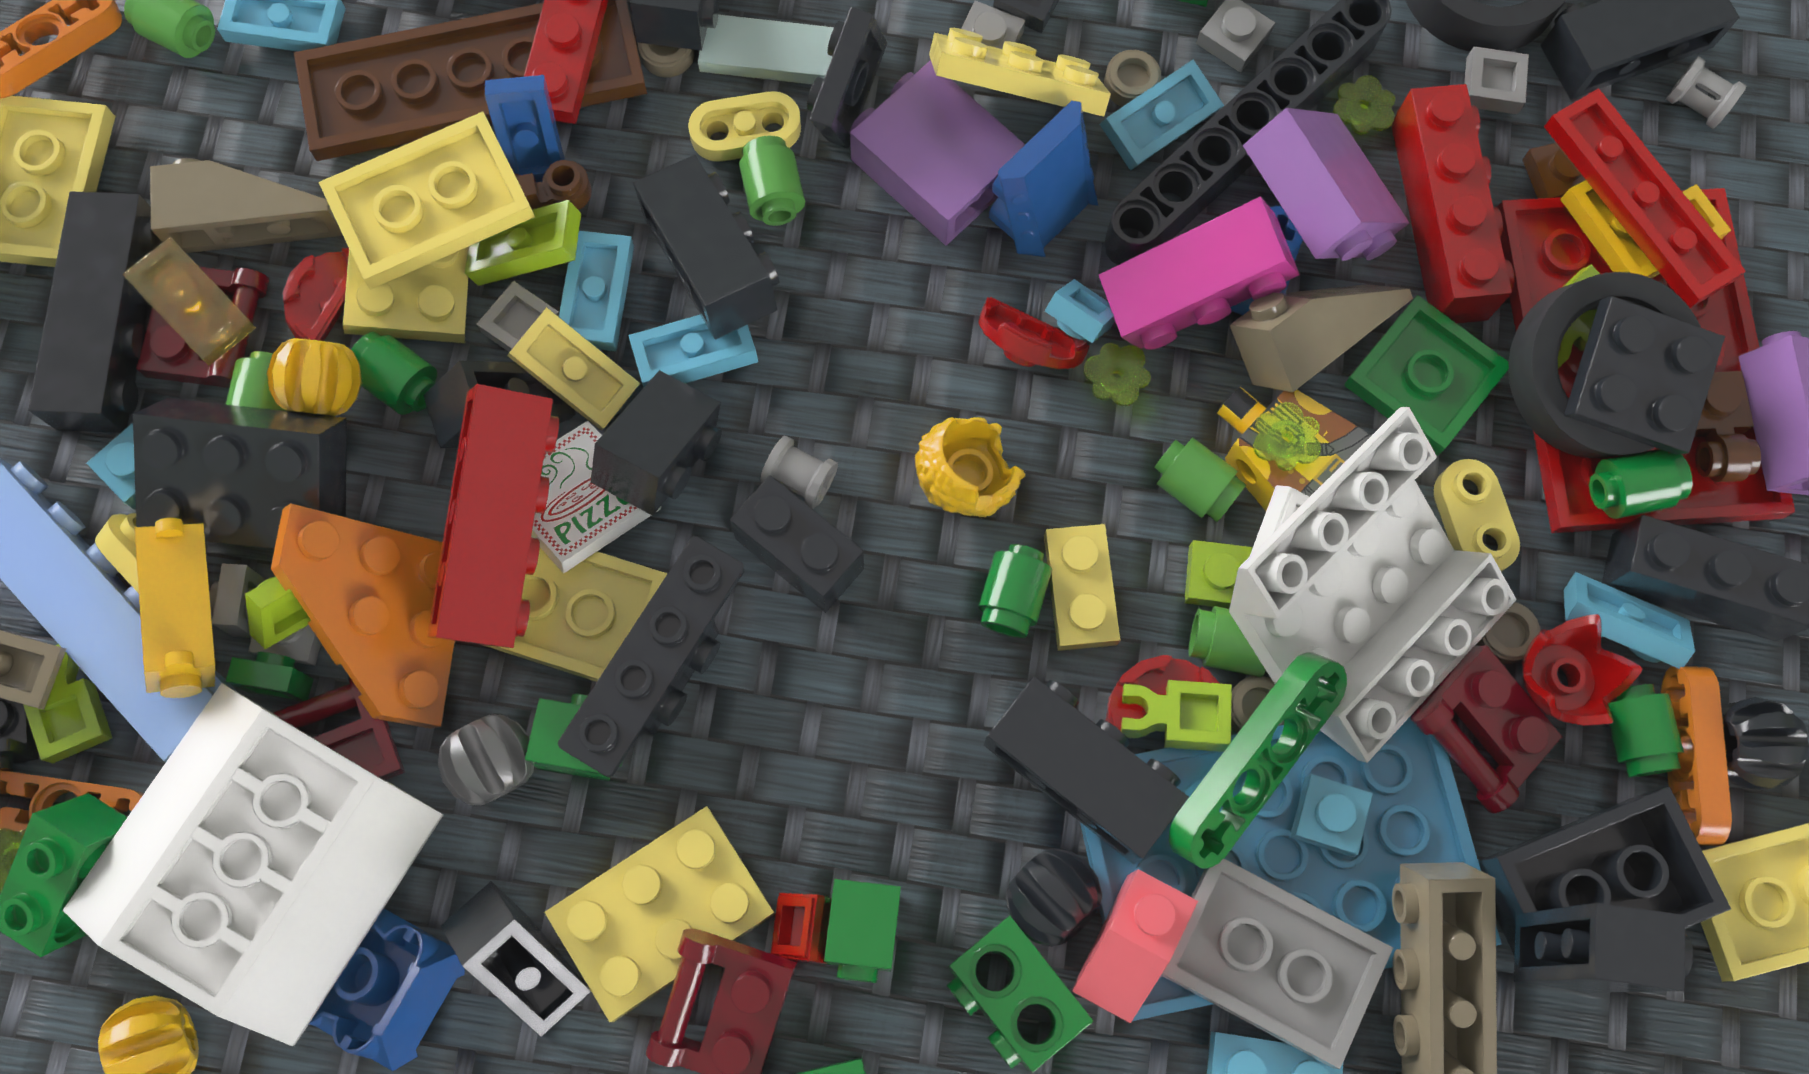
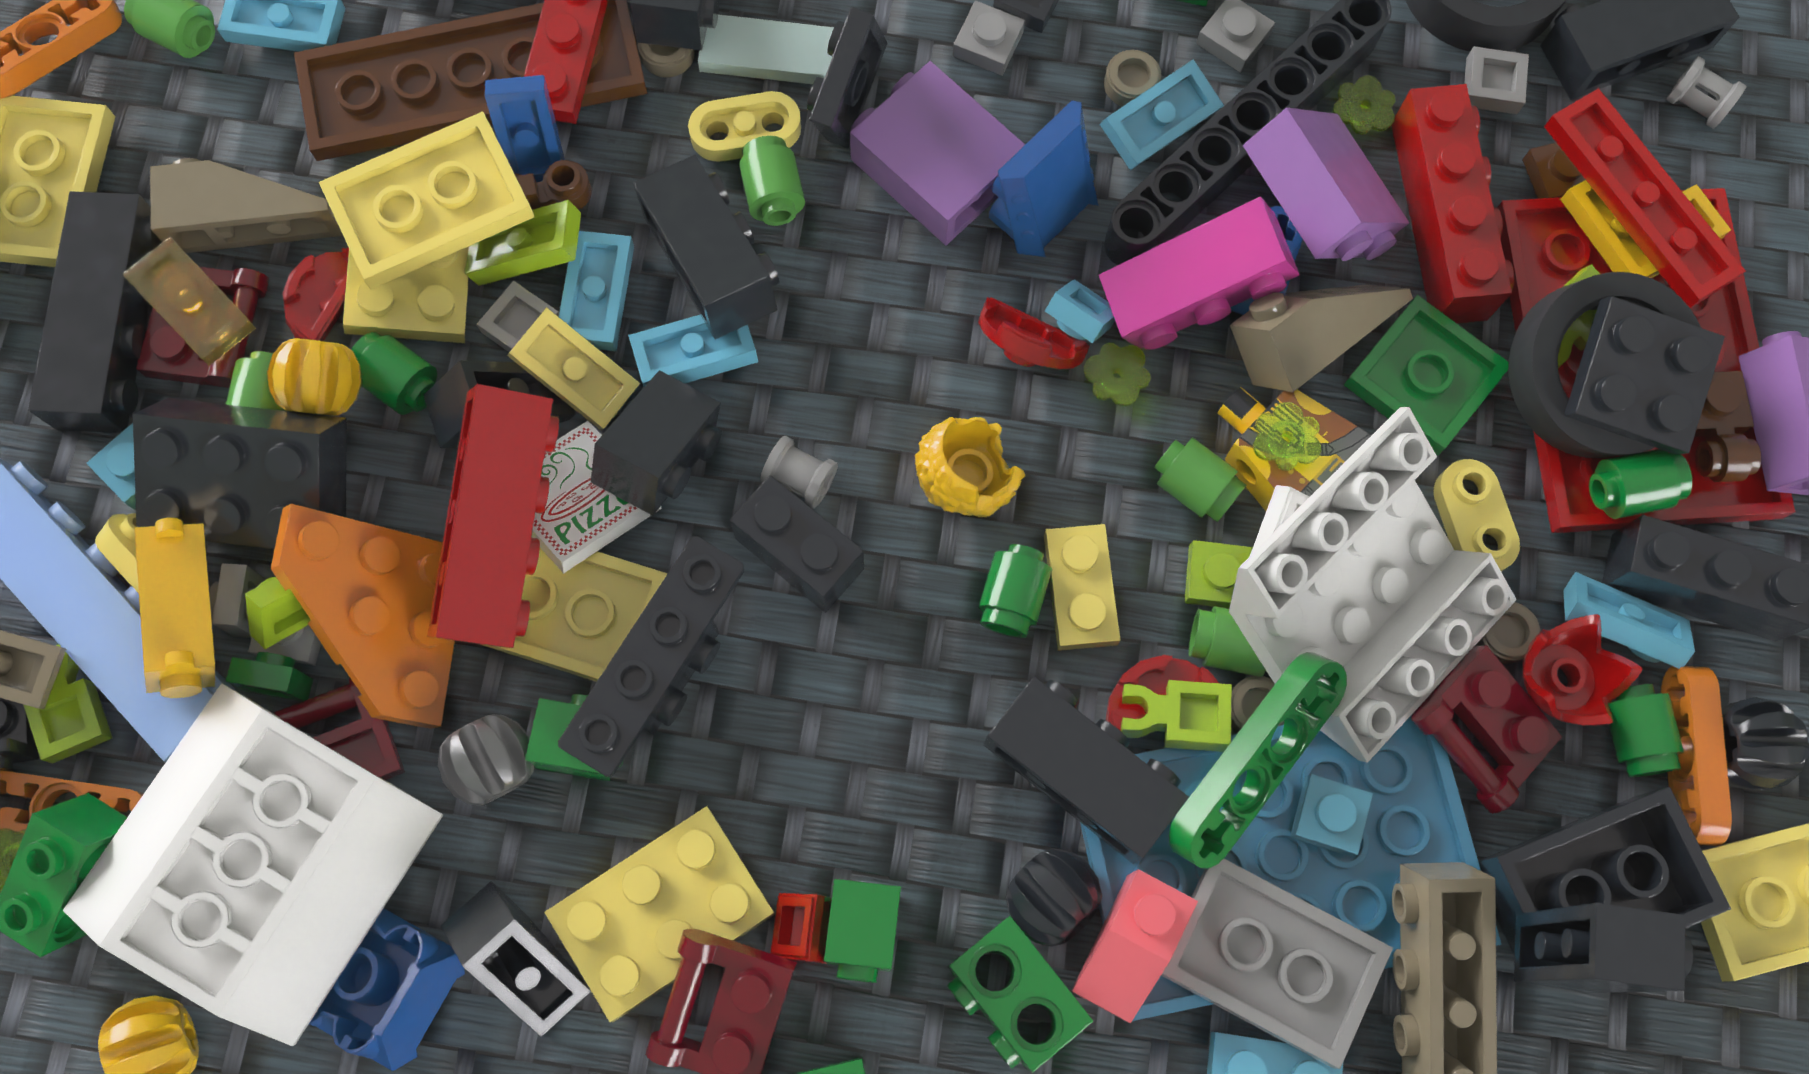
(1018, 71): light yellow plate -> none

